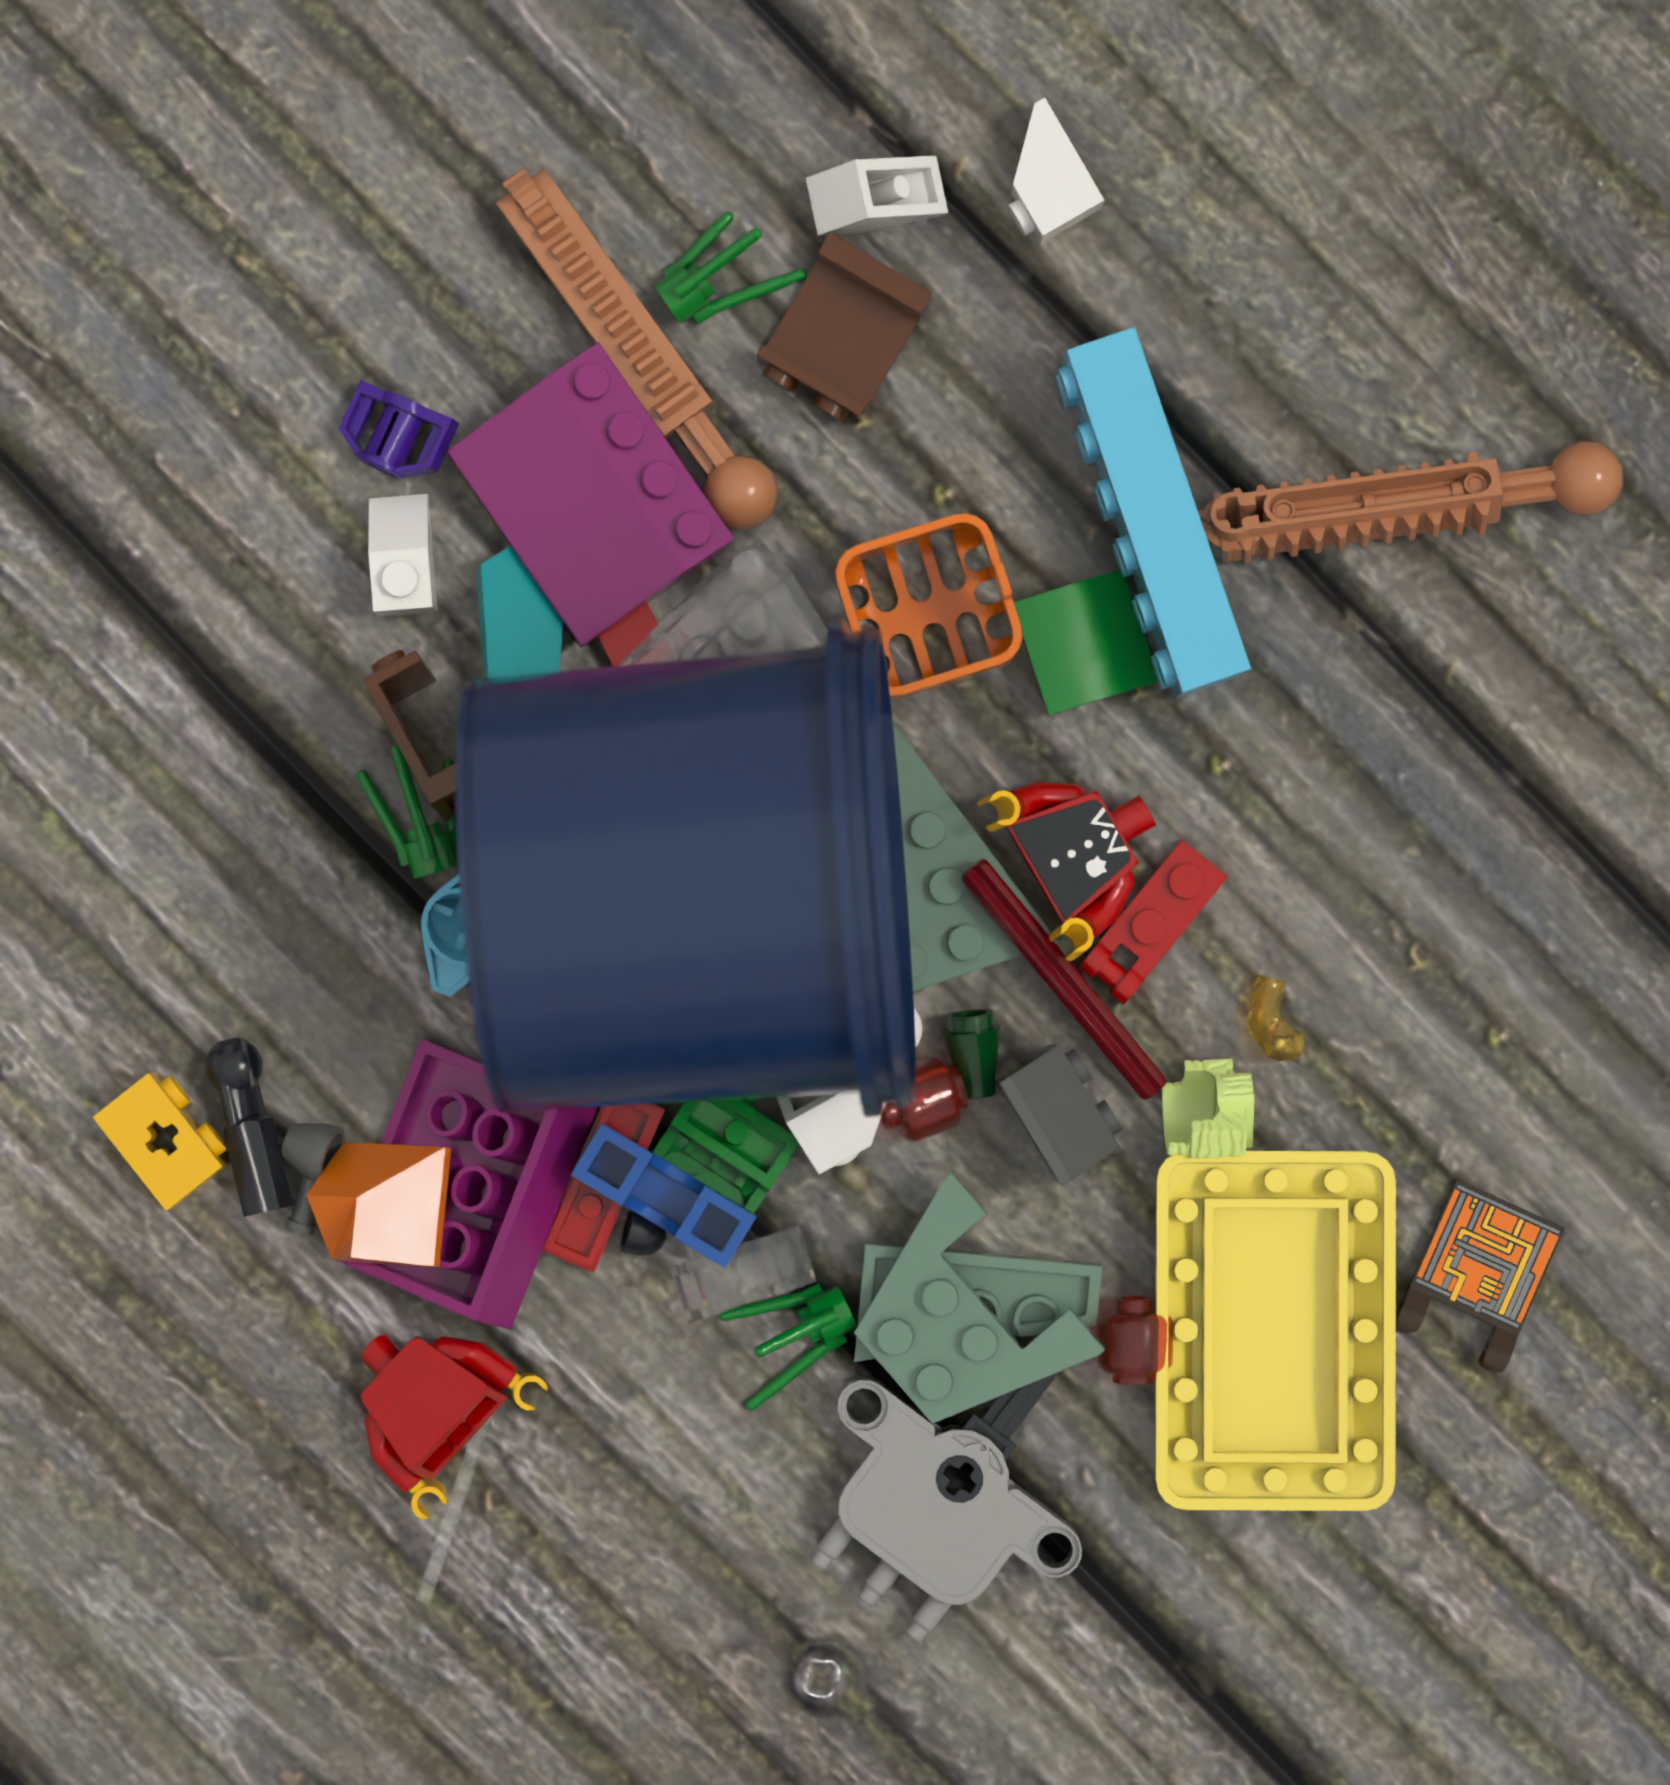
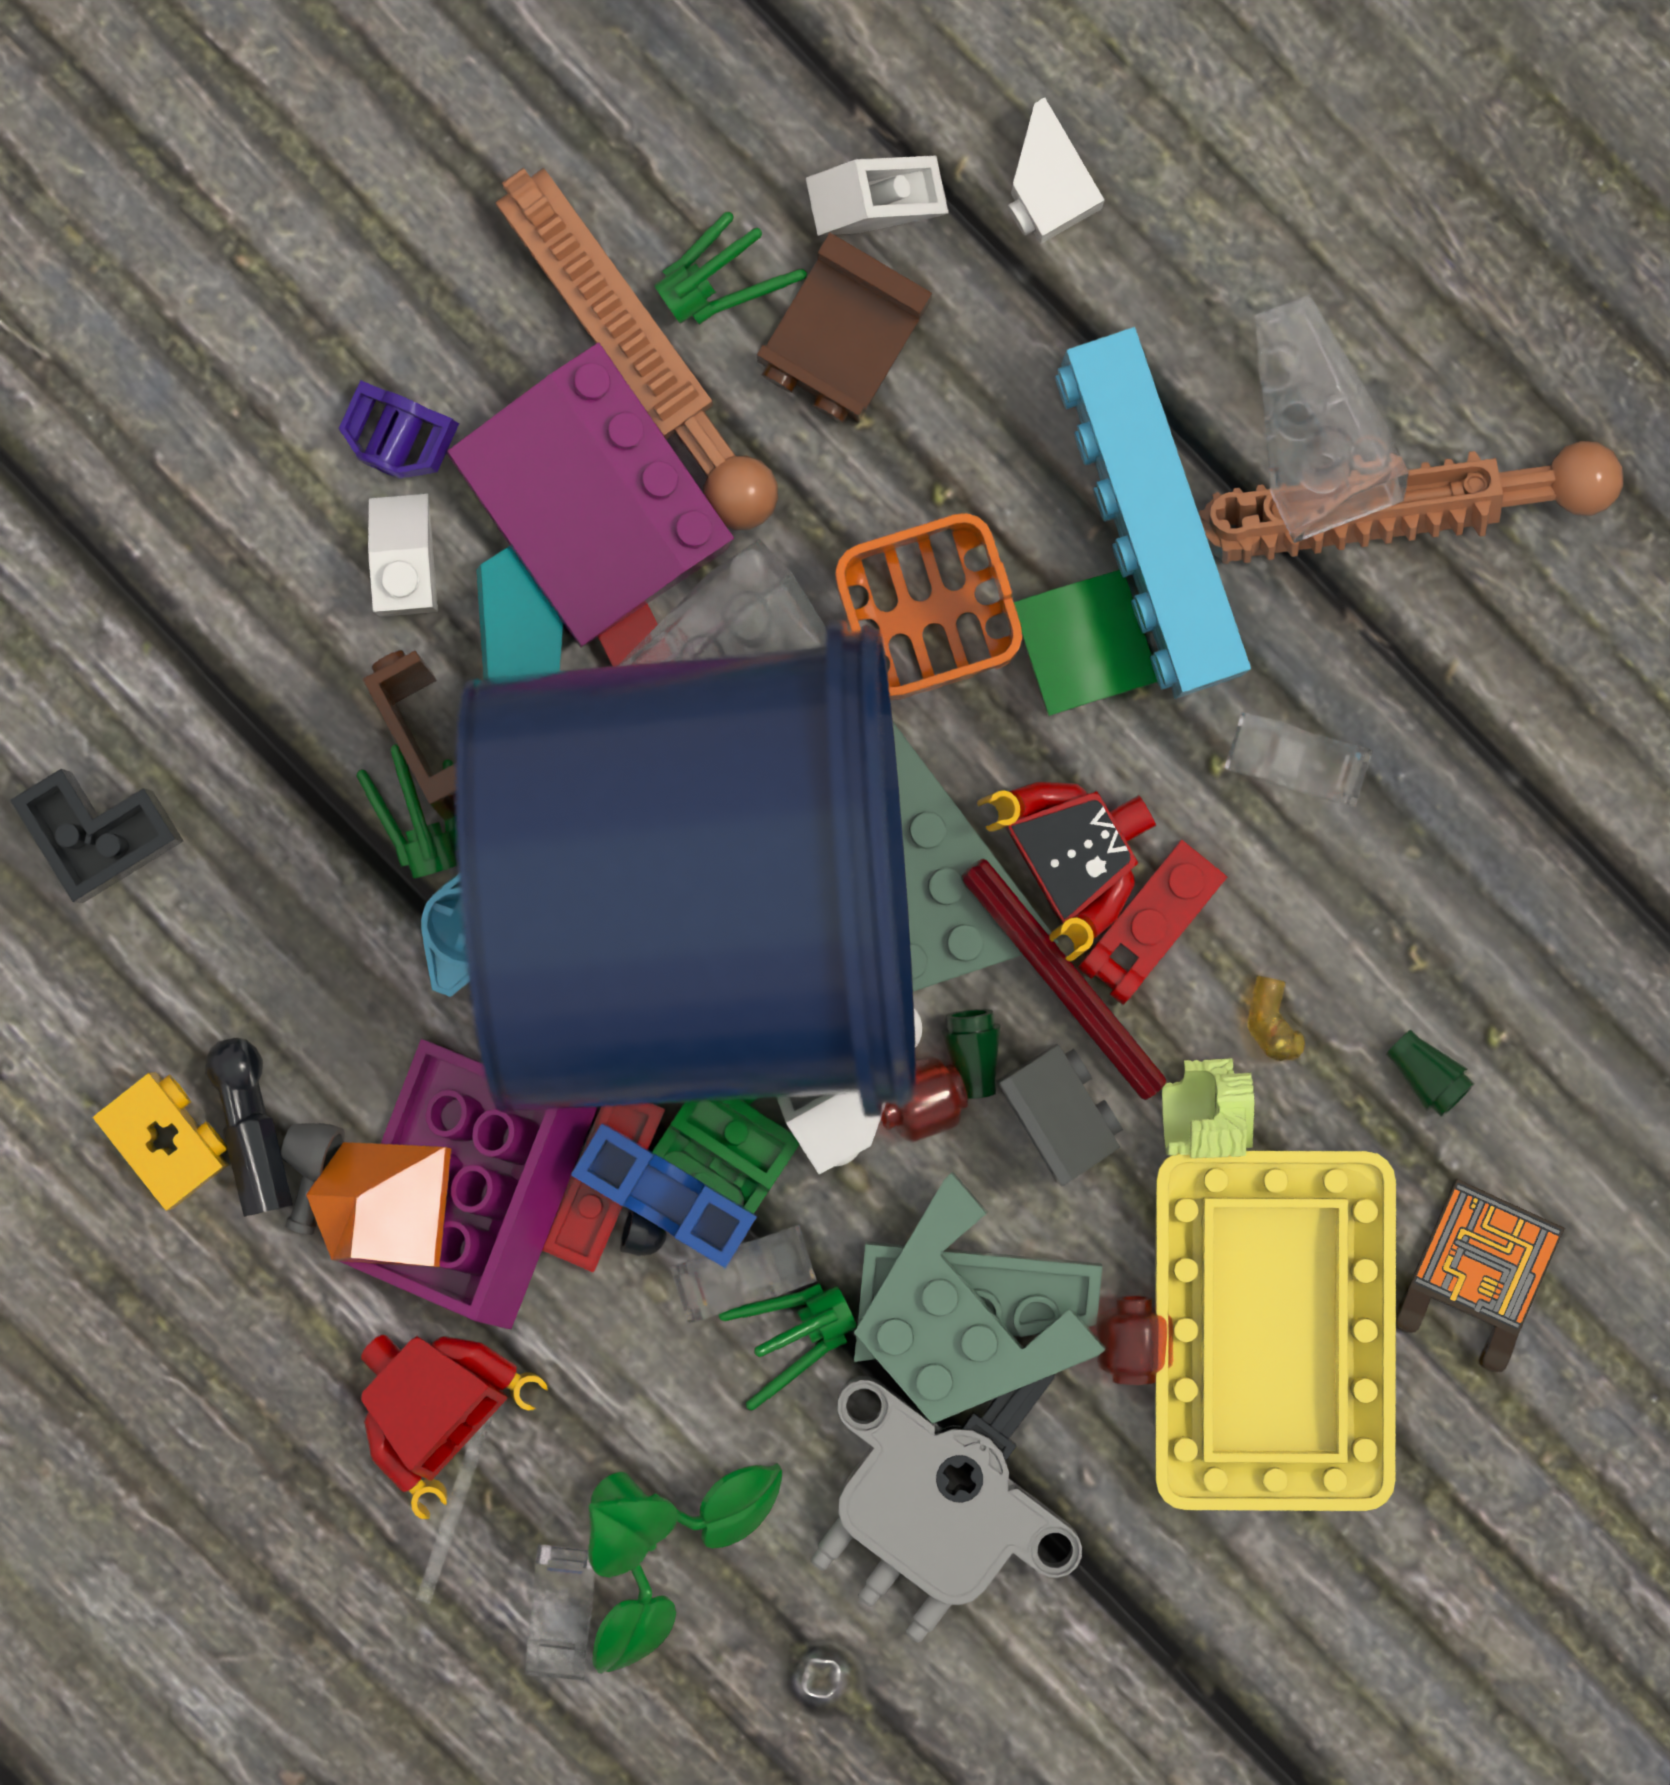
(92, 849): none -> black brick
(560, 1613): none -> clear slope
(630, 1524): none -> green plant
(1298, 759): none -> clear slope
(1322, 430): none -> clear wedge
(1430, 1073): none -> dark green cone

